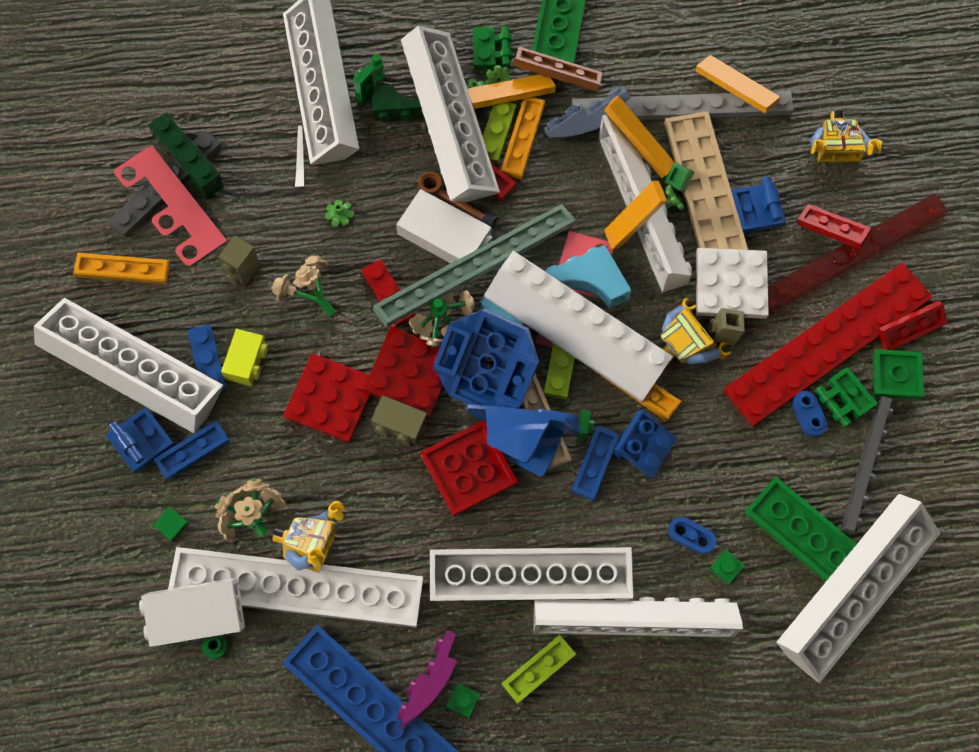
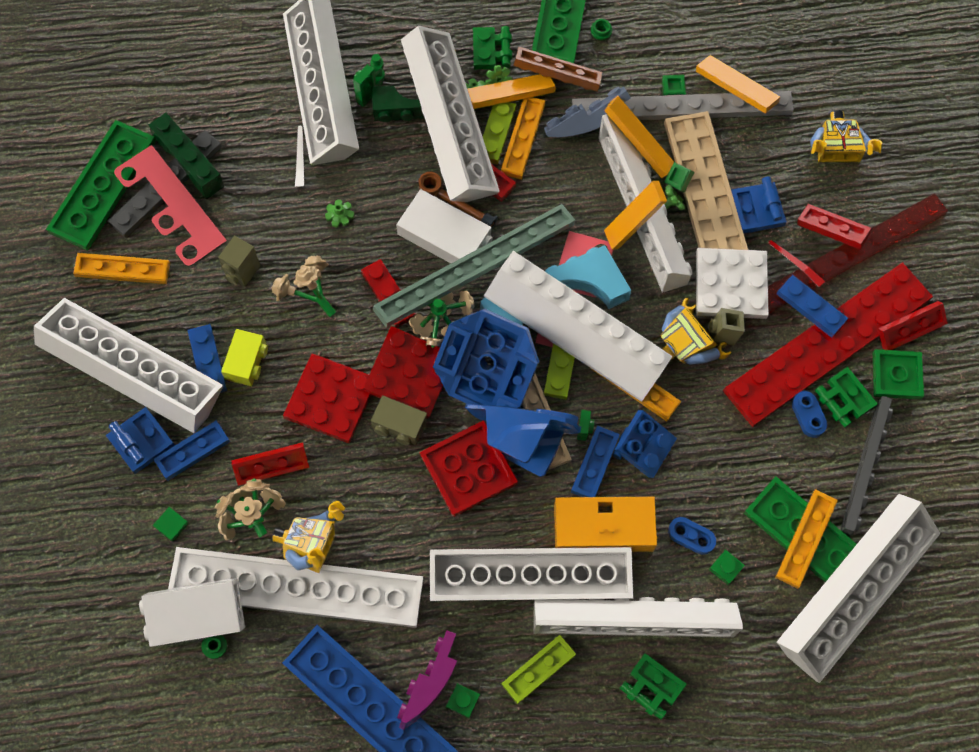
(97, 187): none -> green plate
(270, 463): none -> red plate
(601, 24): none -> green plate
(605, 523): none -> light orange brick
(656, 679): none -> green plate
(673, 85): none -> green tile
(806, 269): none -> red sticker
(806, 539): none -> light orange tile
(812, 306): none -> blue plate

